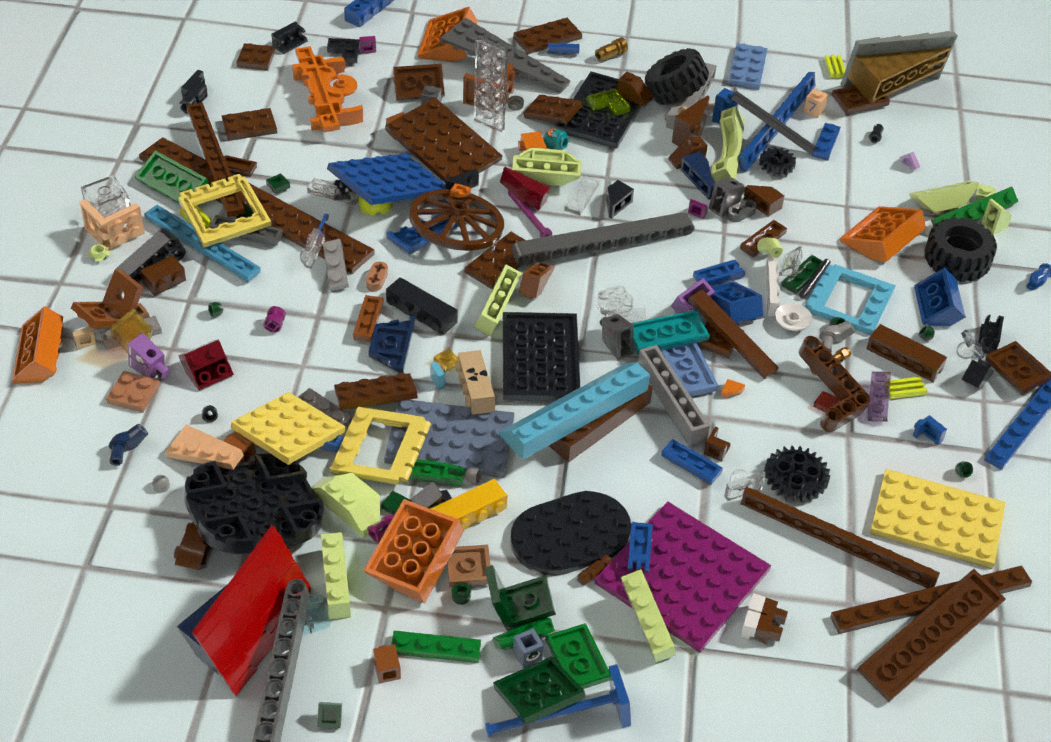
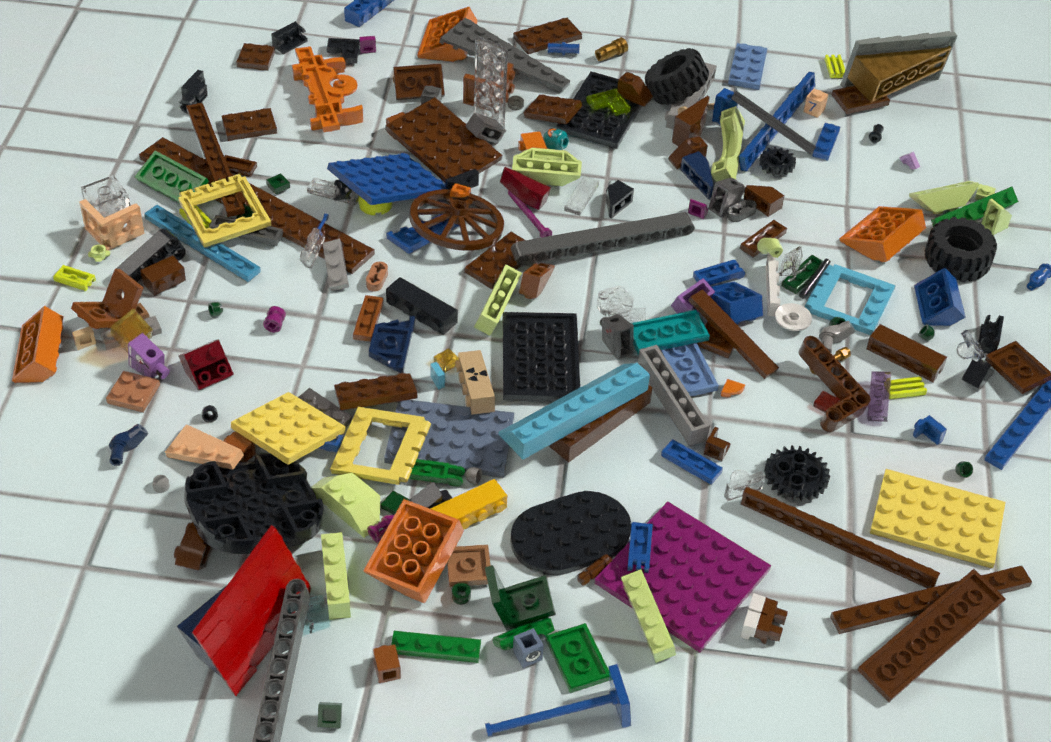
(72, 279): none -> neon yellow tile
(485, 128): none -> flat silver brick
(539, 690): dark green plate -> none

